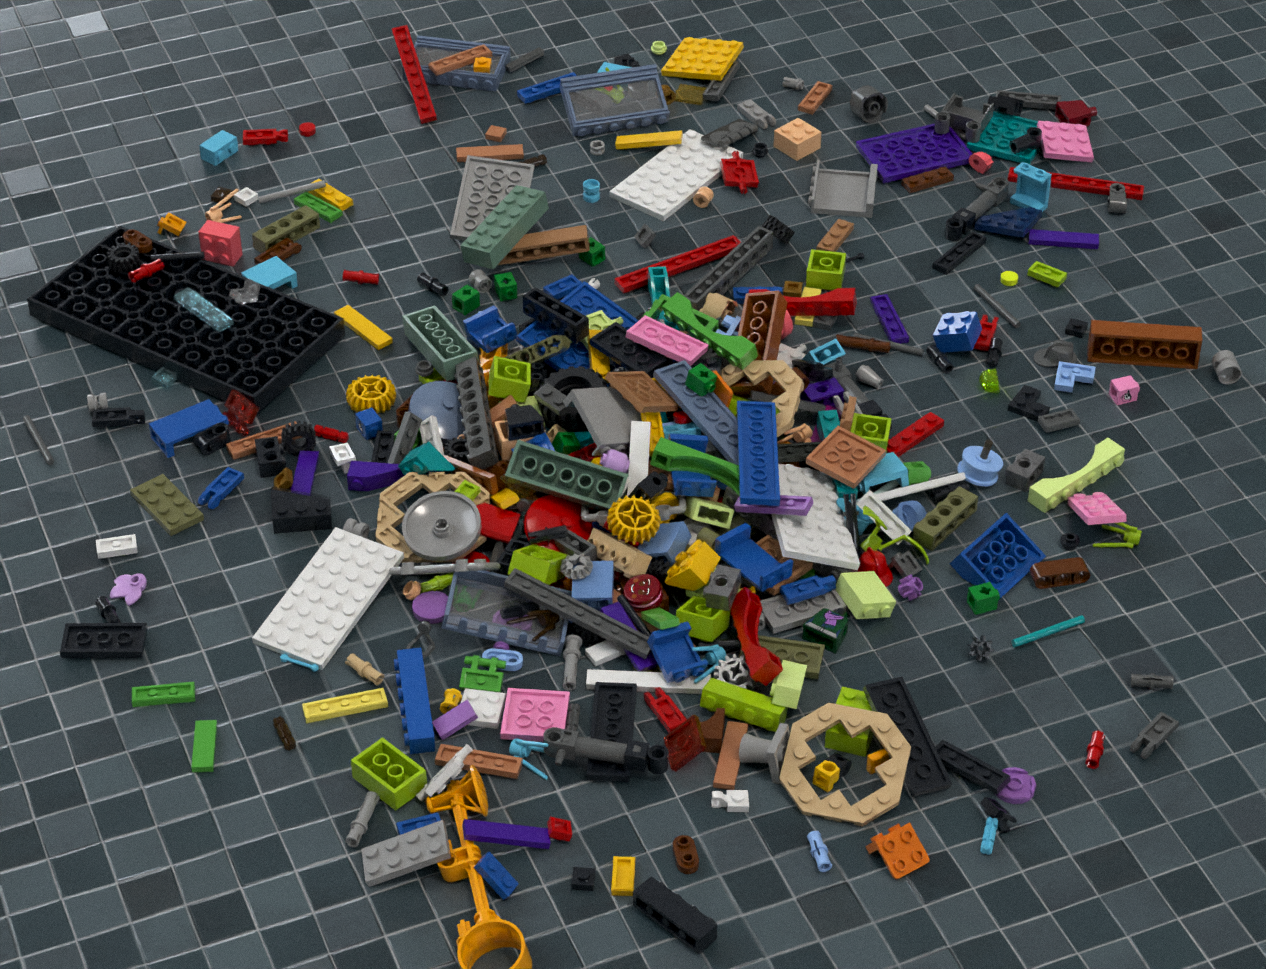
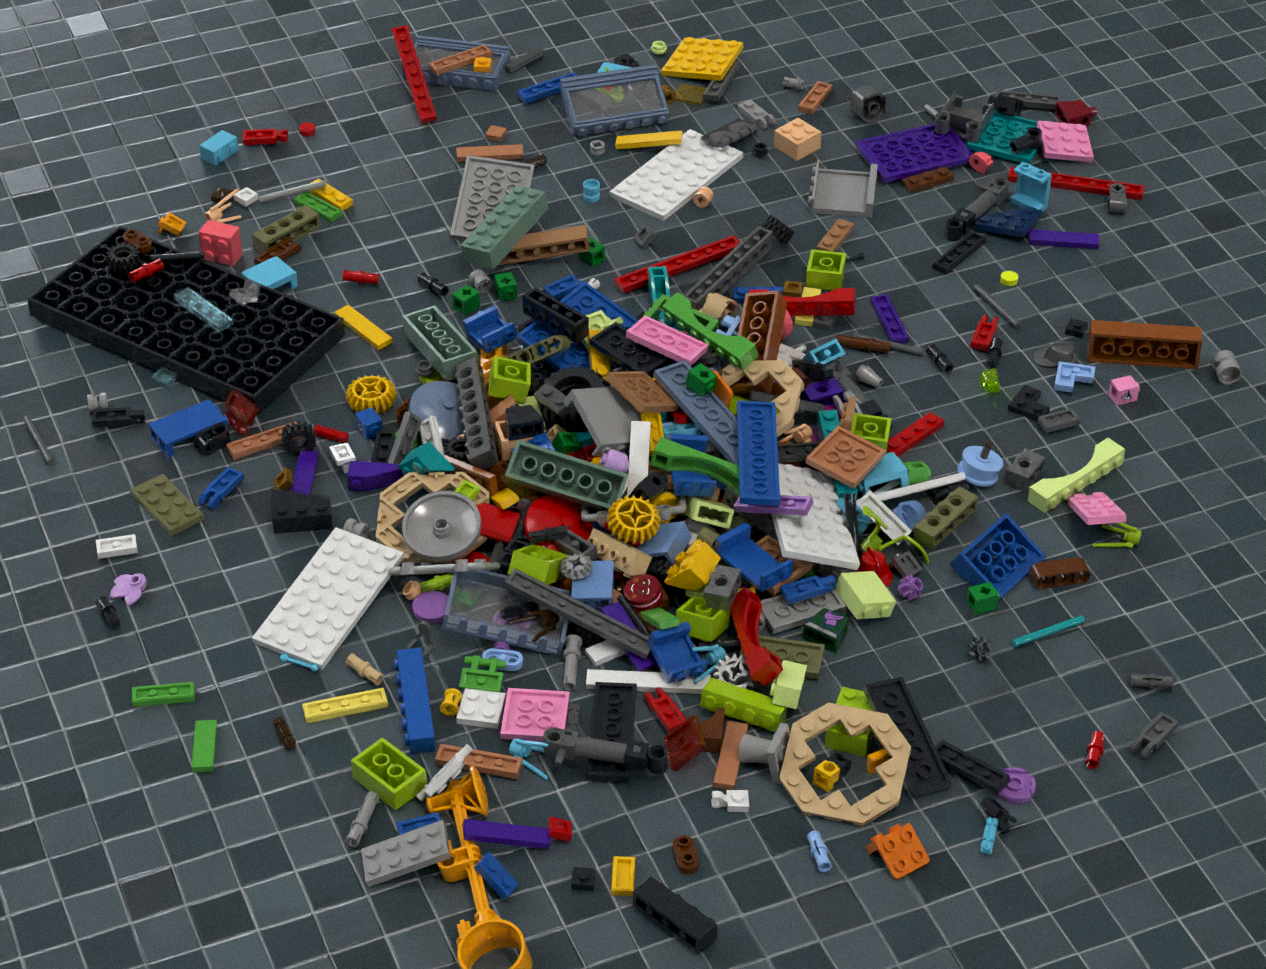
(103, 640): black plate -> none
(269, 456): black brick -> none
(455, 719): medium lavender tile -> none
(739, 172): red plate -> none
(957, 332): blue brick -> none
(1047, 274): lime plate -> none
(1069, 541): black plate -> none

